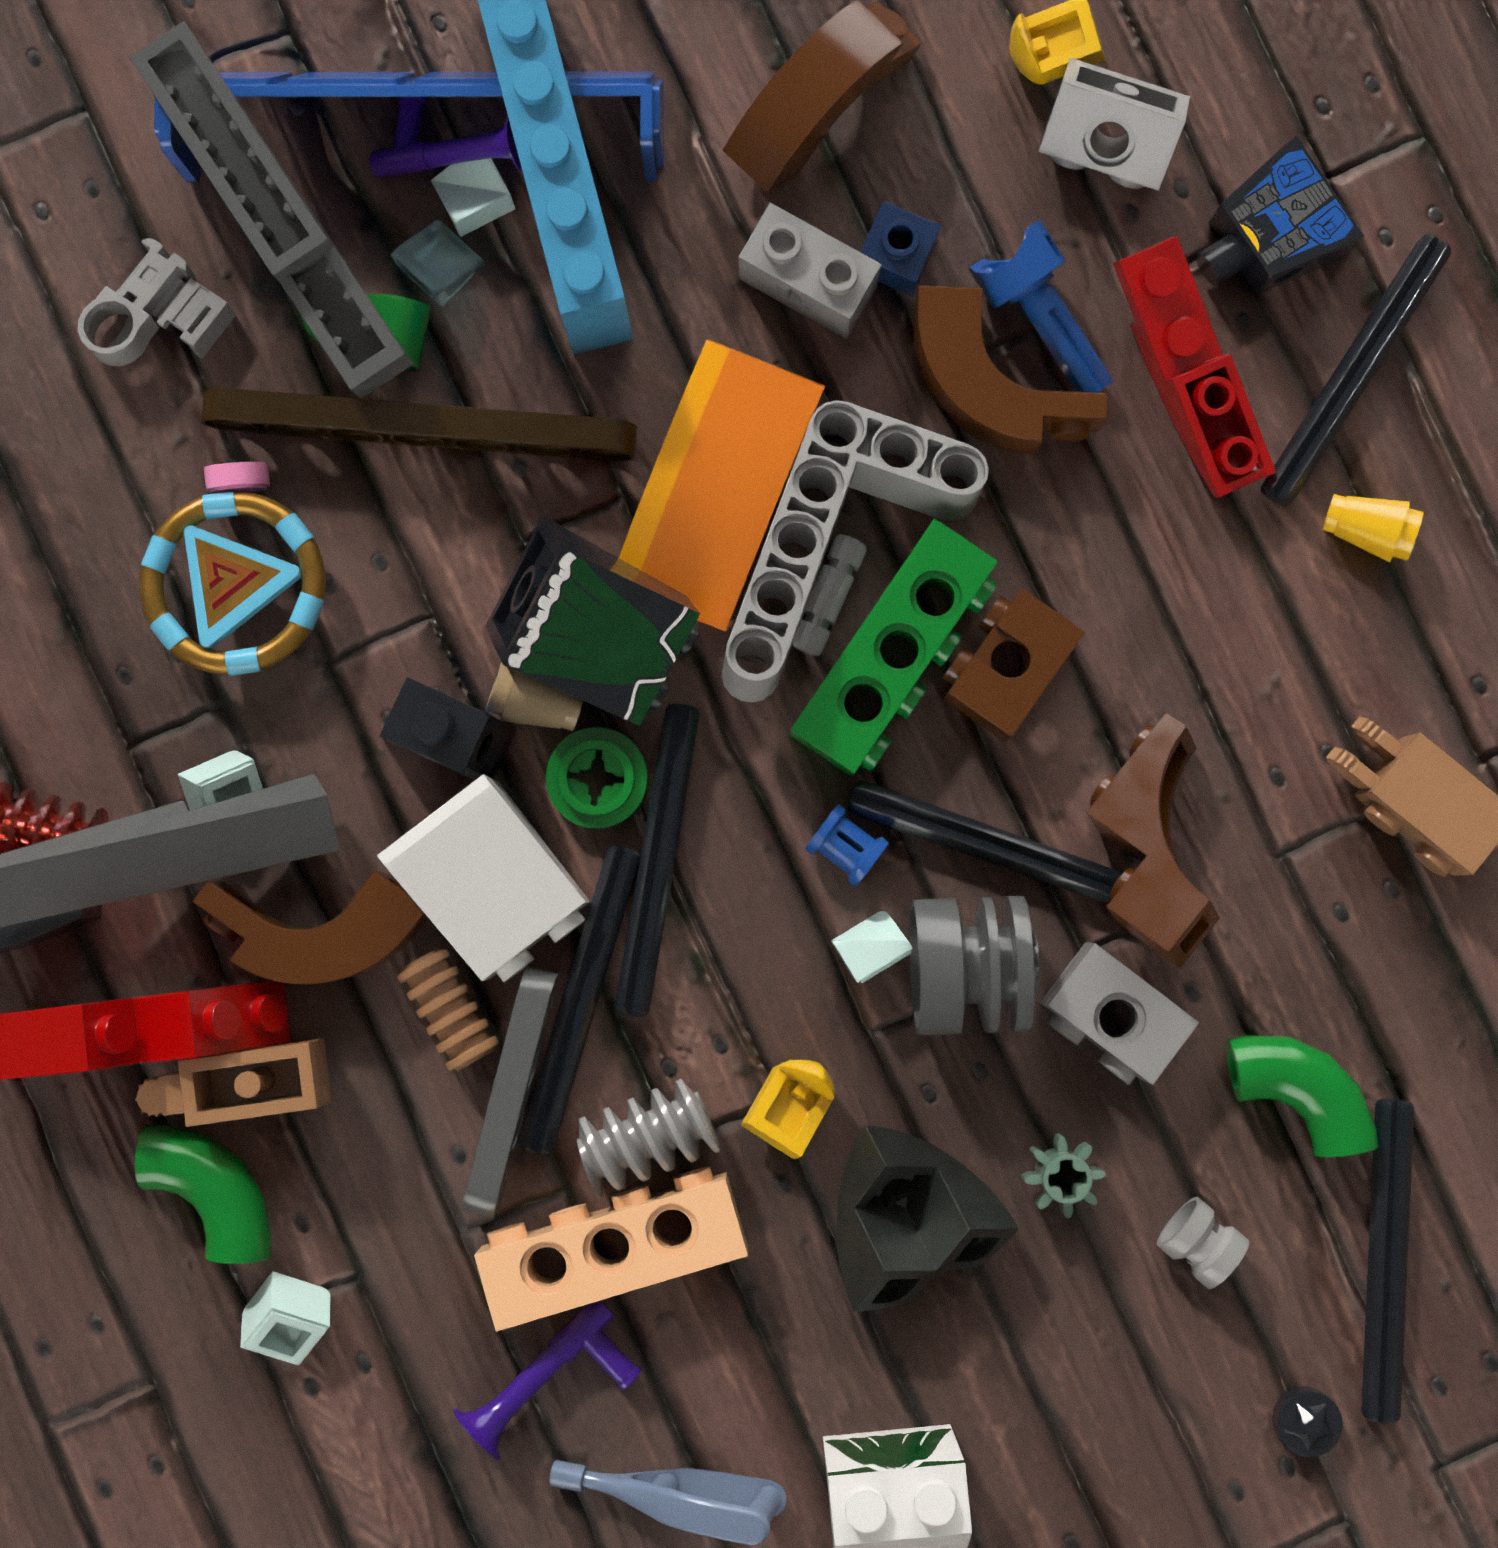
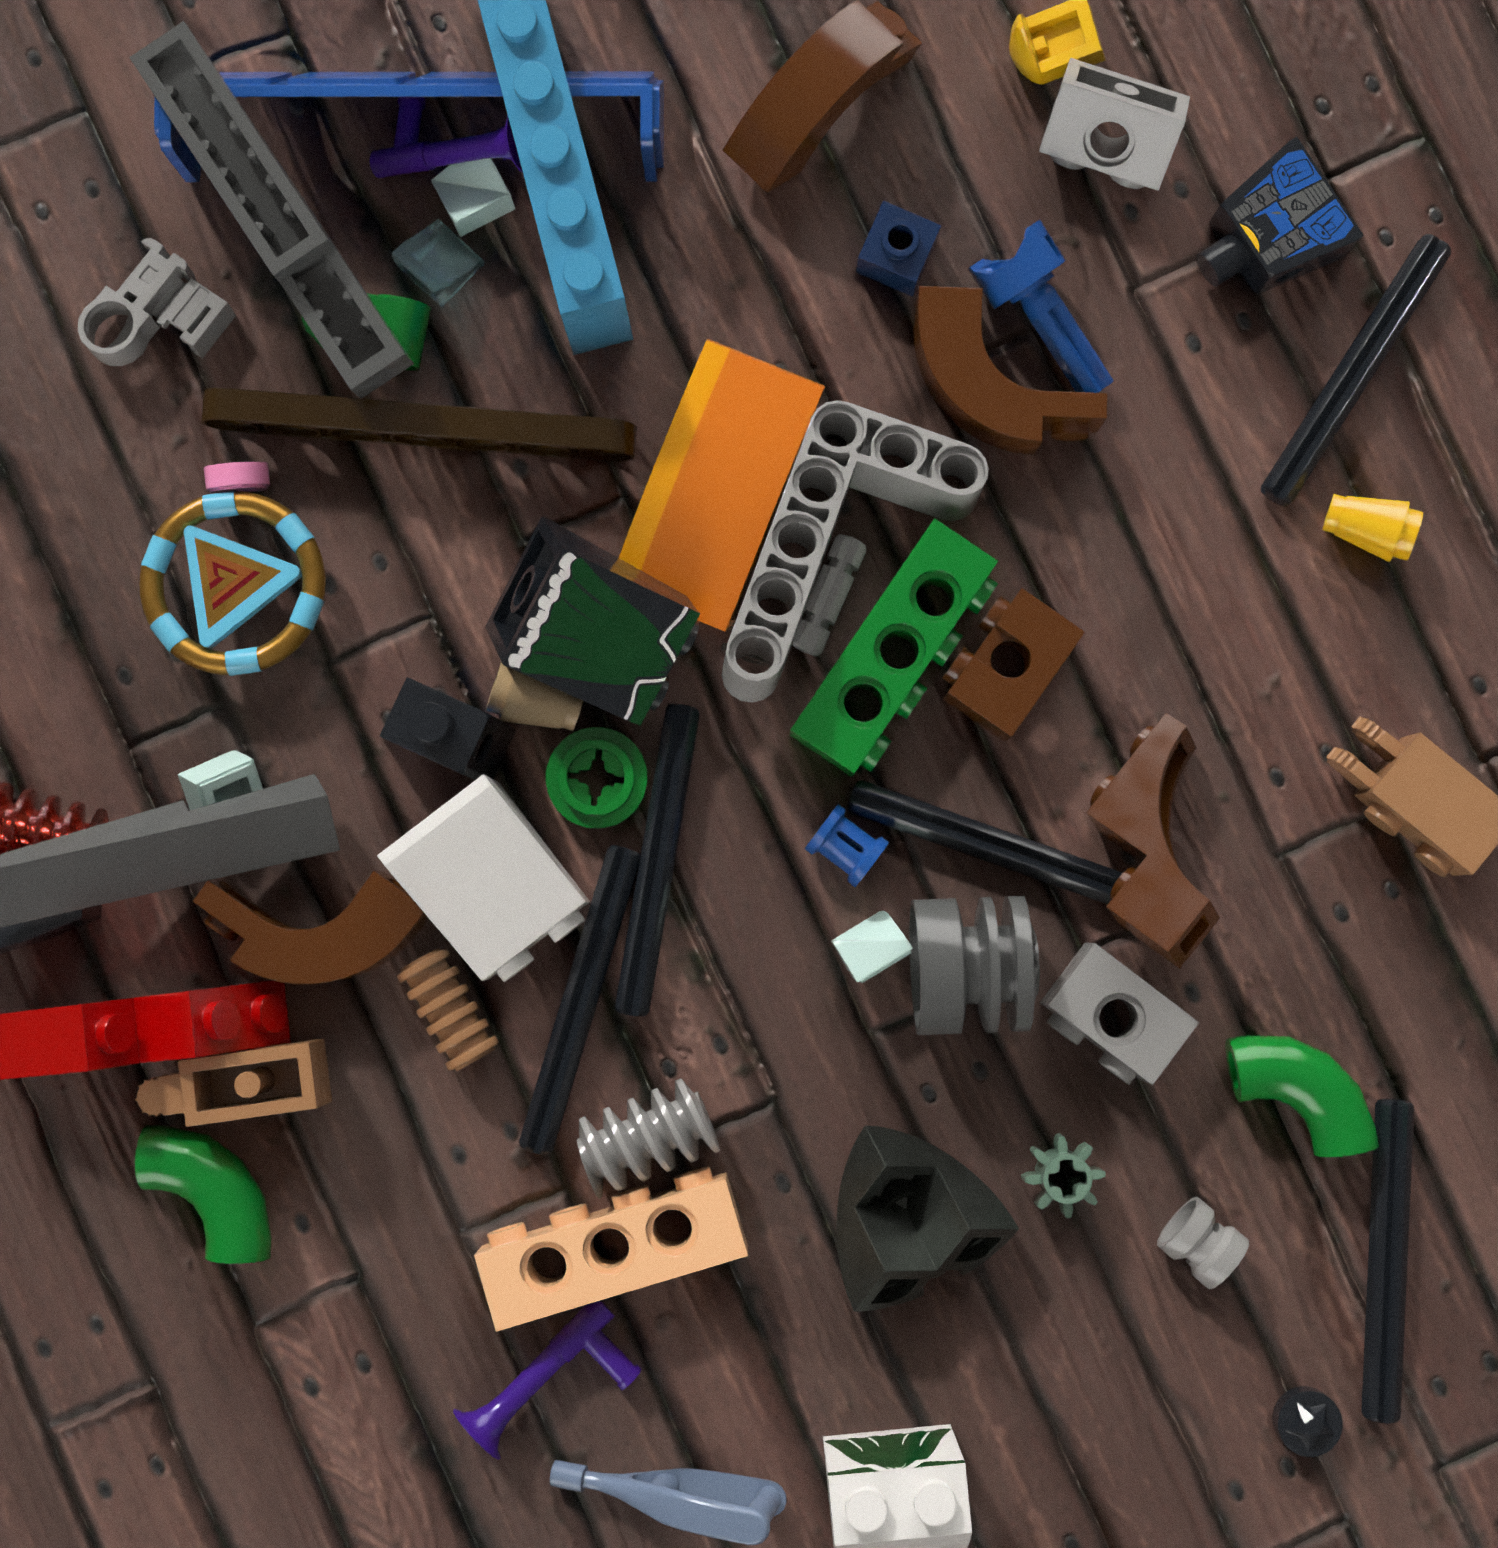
(285, 1318): light aqua slope -> none
(510, 1092): dark grey beam -> none
(791, 1105): yellow plate -> none
(808, 270): light grey brick -> none
(1189, 369): red slope -> none

